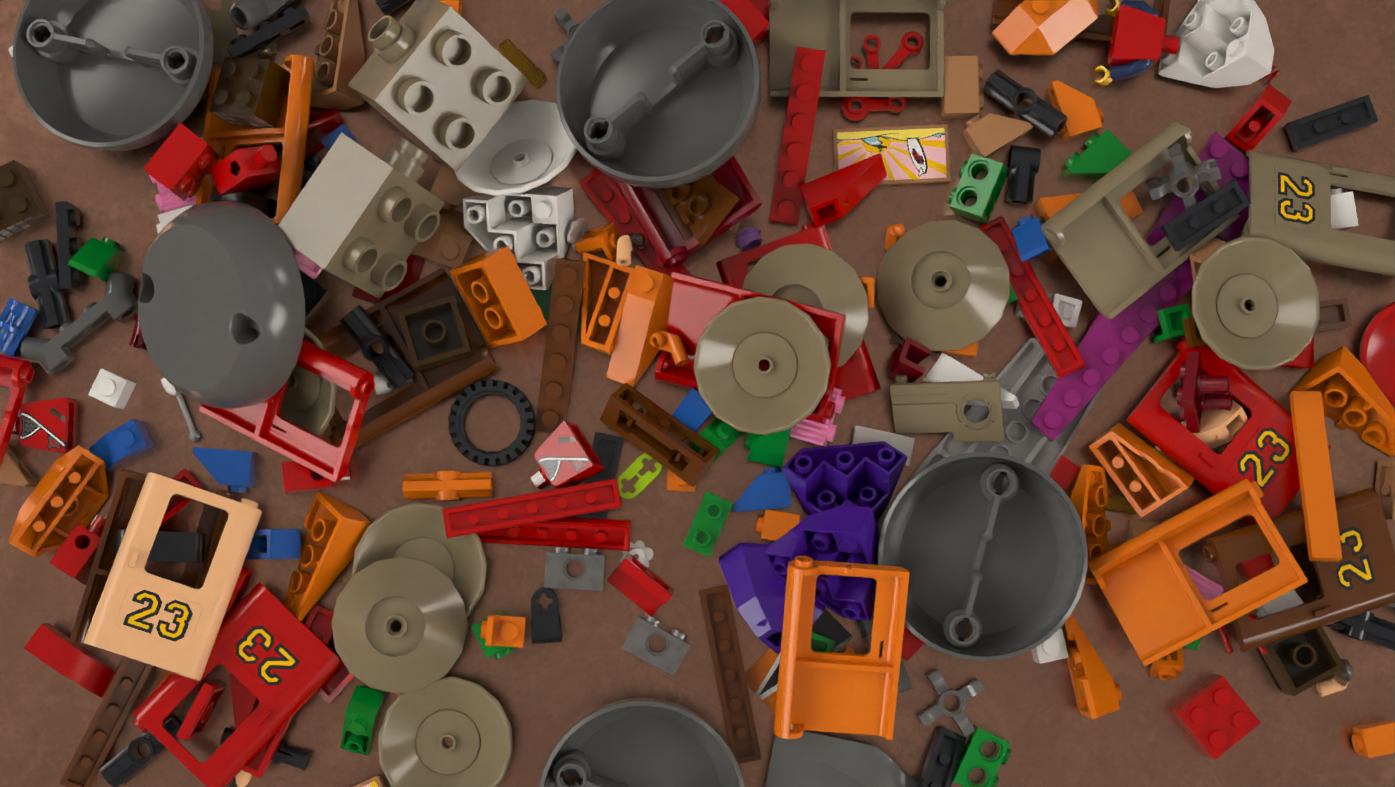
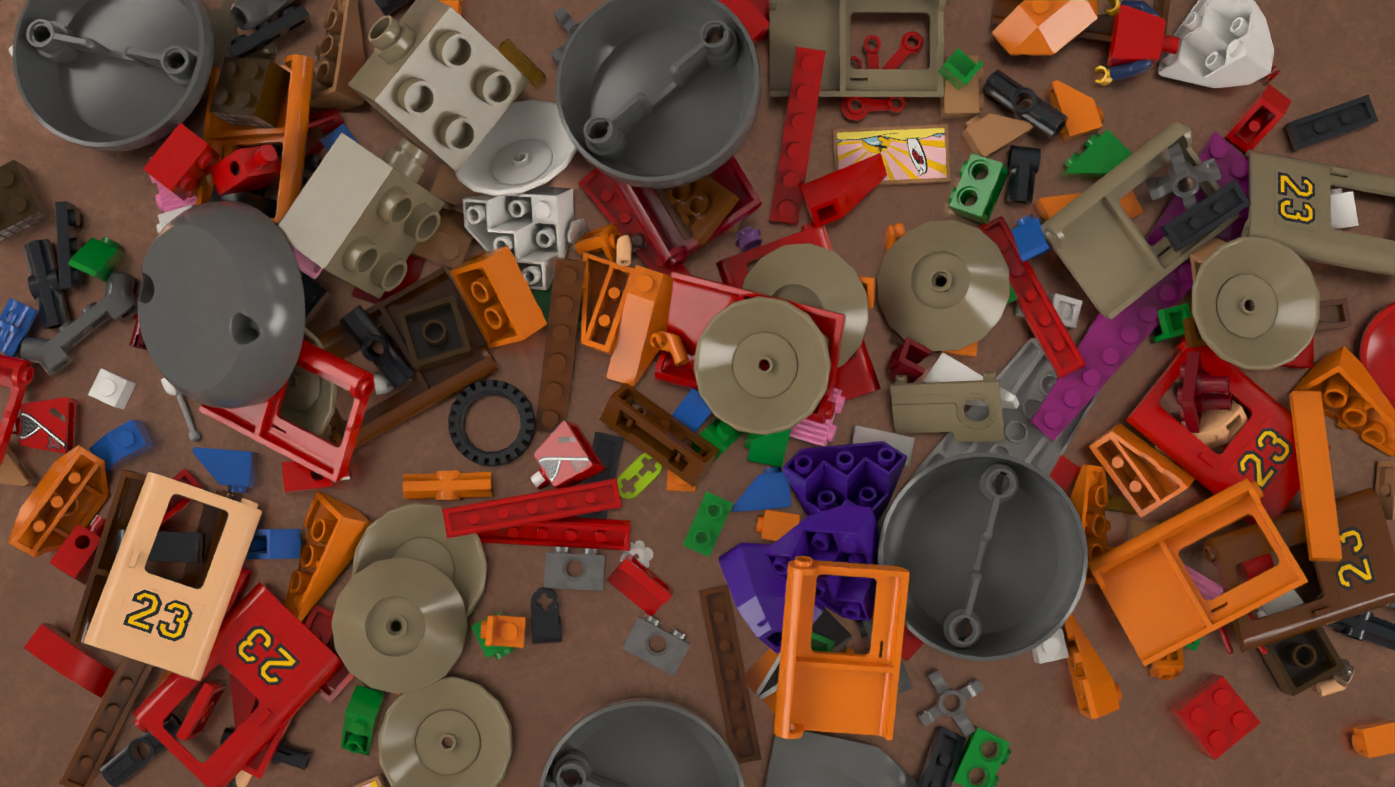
(959, 69): none -> green panel

